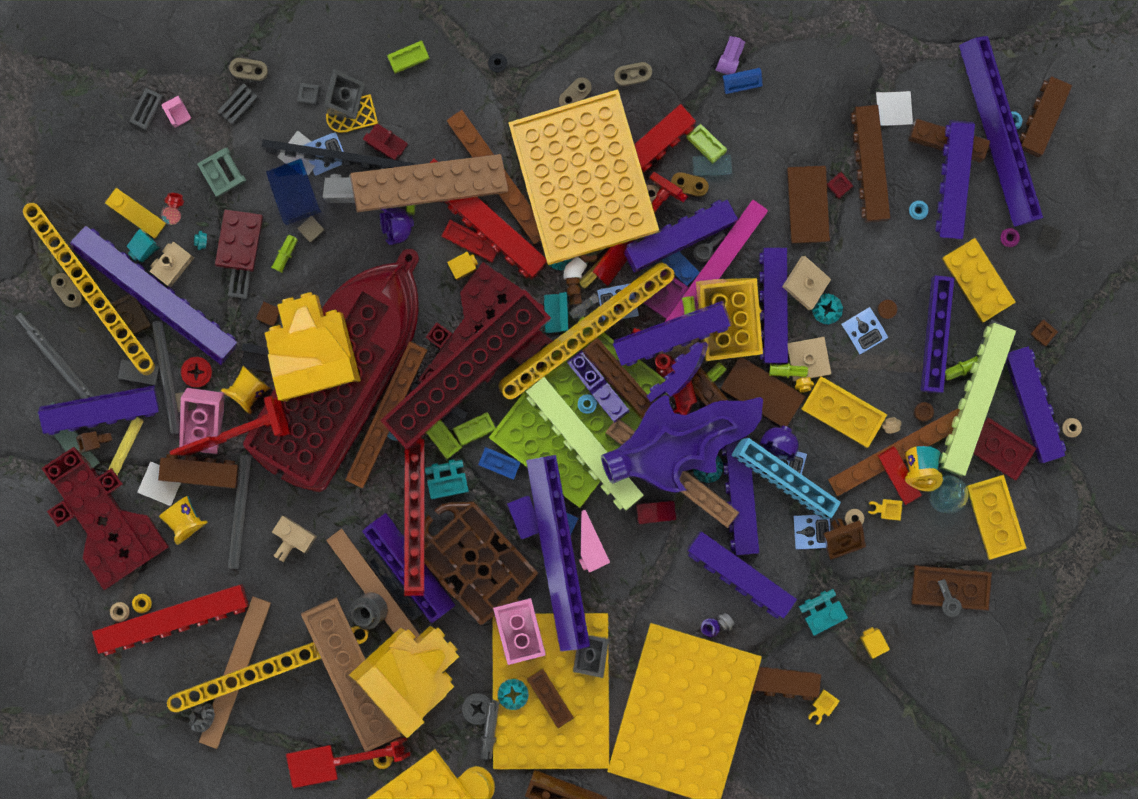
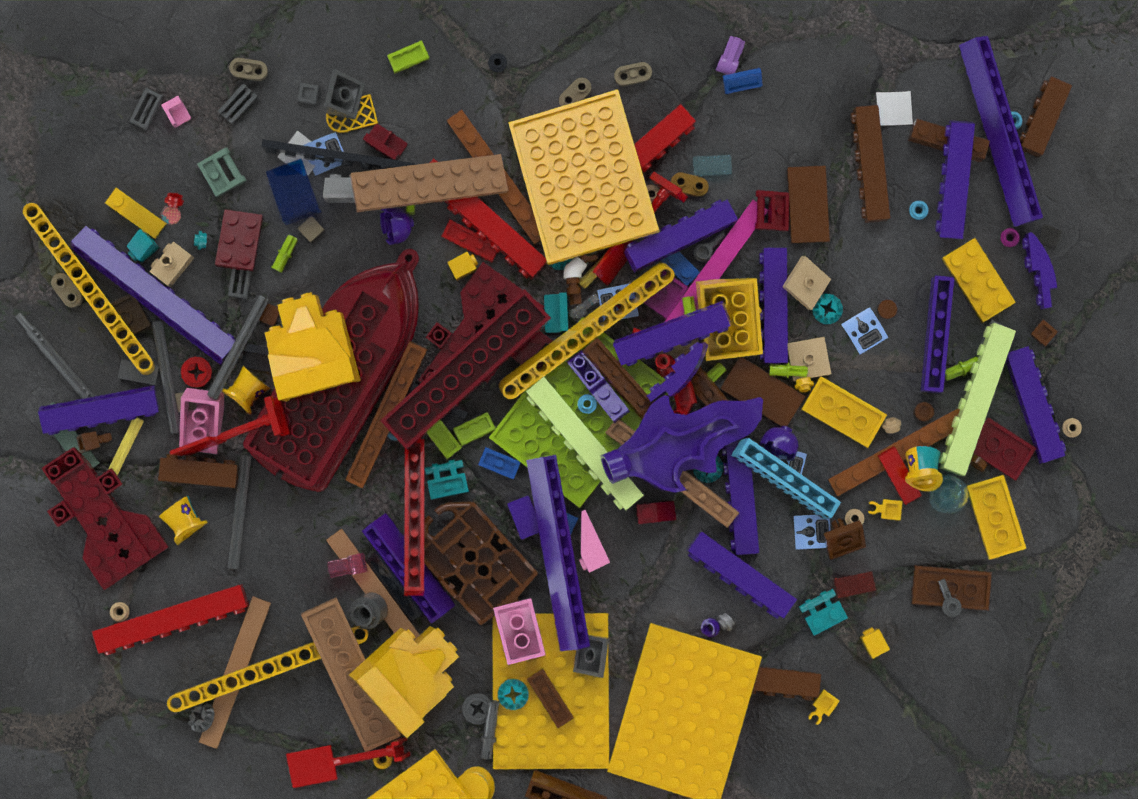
(135, 603): yellow plate -> none
(158, 490): white sticker -> none
(238, 347): none -> dark grey axle
(292, 536): tan brick -> none
(351, 565): none -> clear pink piece
(706, 143): lime plate -> none
(777, 210): none -> dark red plate
(839, 185): dark red tile -> none
(854, 584): none -> clear red plate
(978, 463): none -> reddish brown tile
(1039, 262): none -> dark purple slope

